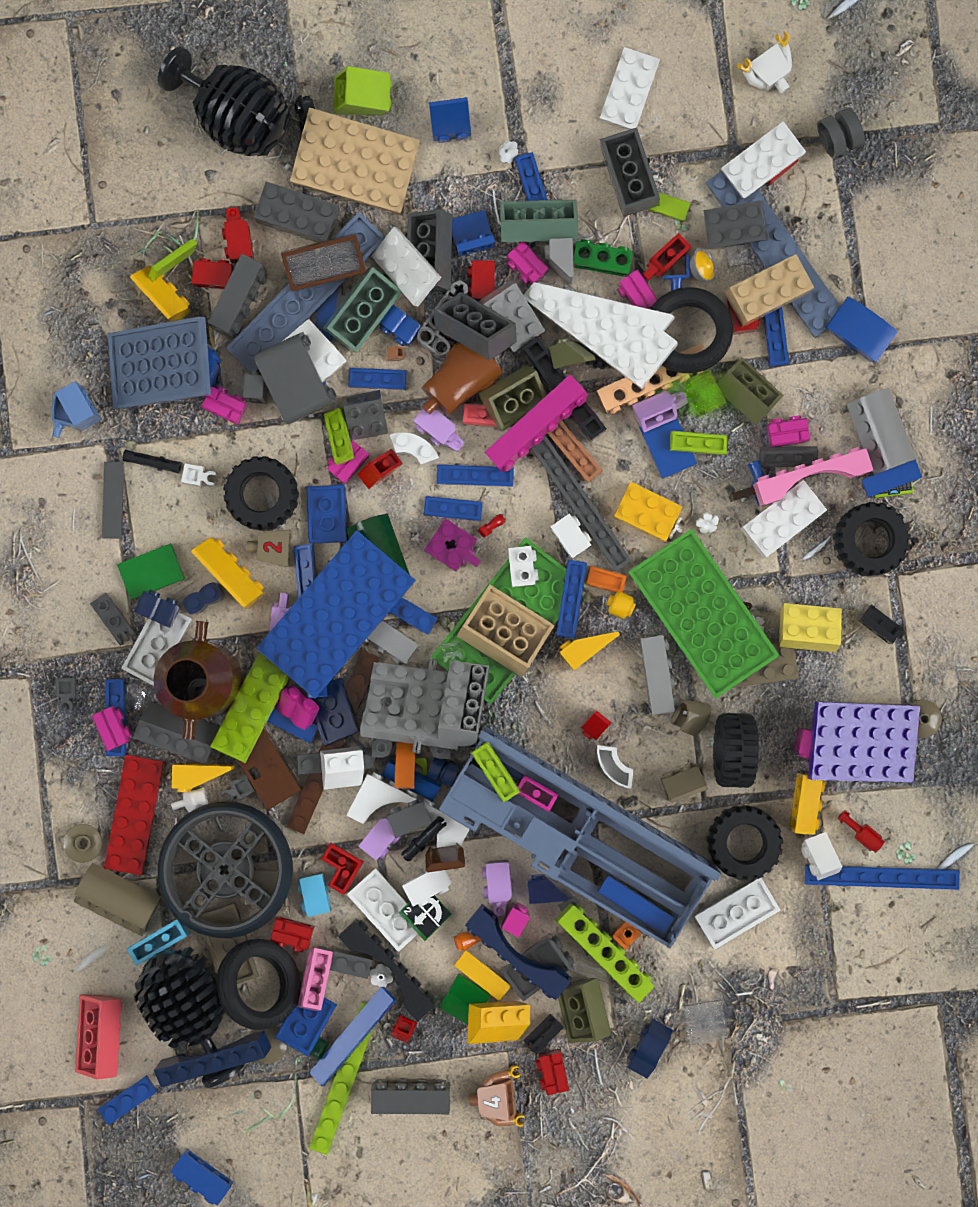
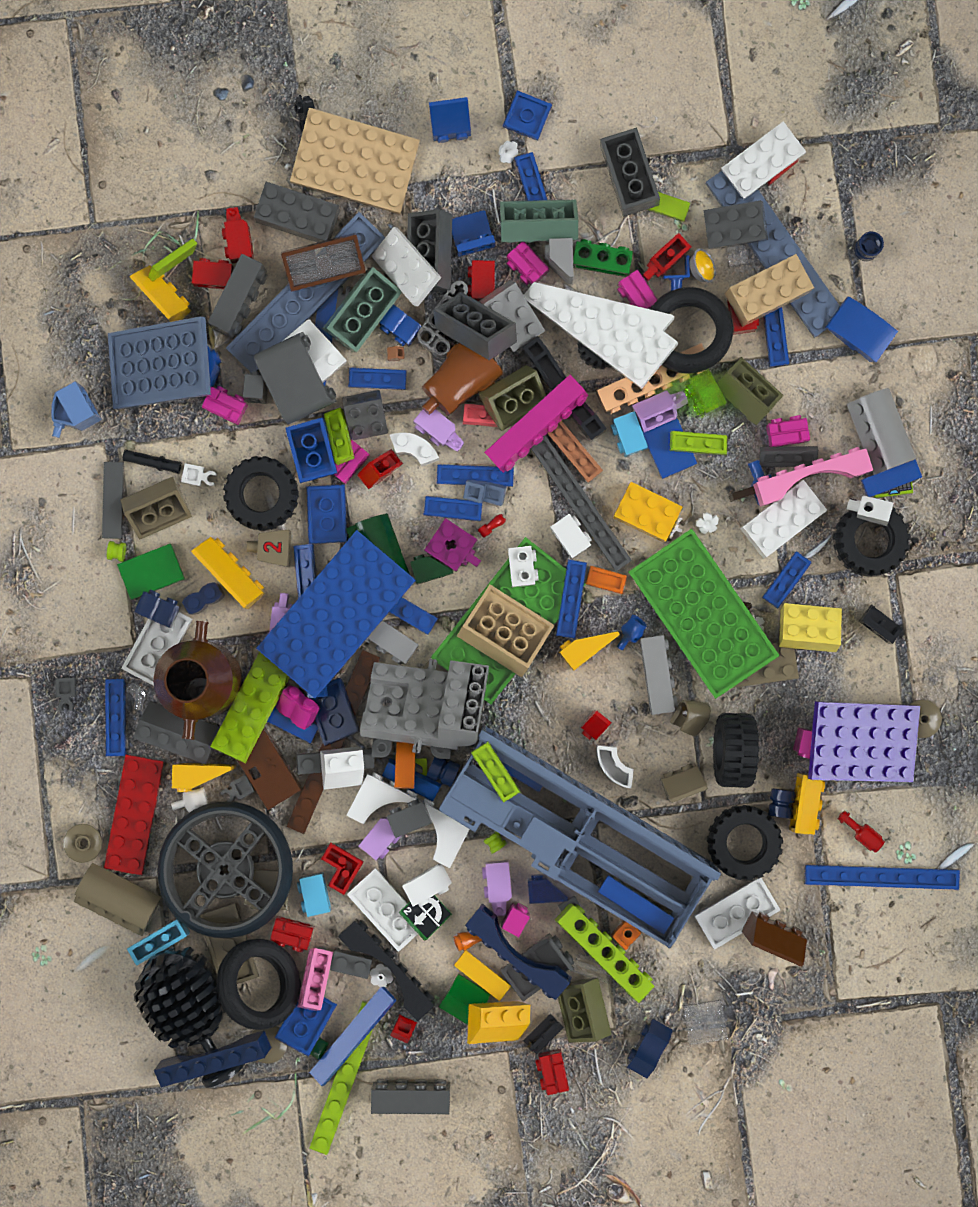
(98, 1036): coral slope -> none
(111, 728): dark pink brick -> none
(112, 618): dark grey hinge -> none
(116, 551): none -> lime wheel
(127, 1100): blue plate -> none
(155, 508): none -> dark tan slope
(201, 1177): blue brick -> none
(233, 104): black plant -> none
(311, 450): none -> blue slope
(362, 92): lime slope -> none
(418, 844): black pin -> none
(428, 569): none -> dark green slope
(444, 858): reddish brown slope -> none
(452, 654): clear tile -> none
(484, 491): none -> sand blue slope
(495, 842): none -> lime wheel
(497, 1099): nougat torso -> none
(527, 115): none -> blue tile
(537, 793): dark pink brick -> none
(569, 354): olive slope -> none
(621, 605): yellow head -> none
(629, 89): white plate -> none
(629, 434): none -> medium azure brick
(632, 631): none -> blue piece
(770, 67): white torso -> none
(775, 937): none -> reddish brown slope
(781, 803): none -> dark blue wheel
(786, 580): none -> blue tile
(821, 856): white brick -> none
(841, 132): dark grey wheel -> none
(869, 246): none -> dark blue wheel
(880, 509): none -> white torso

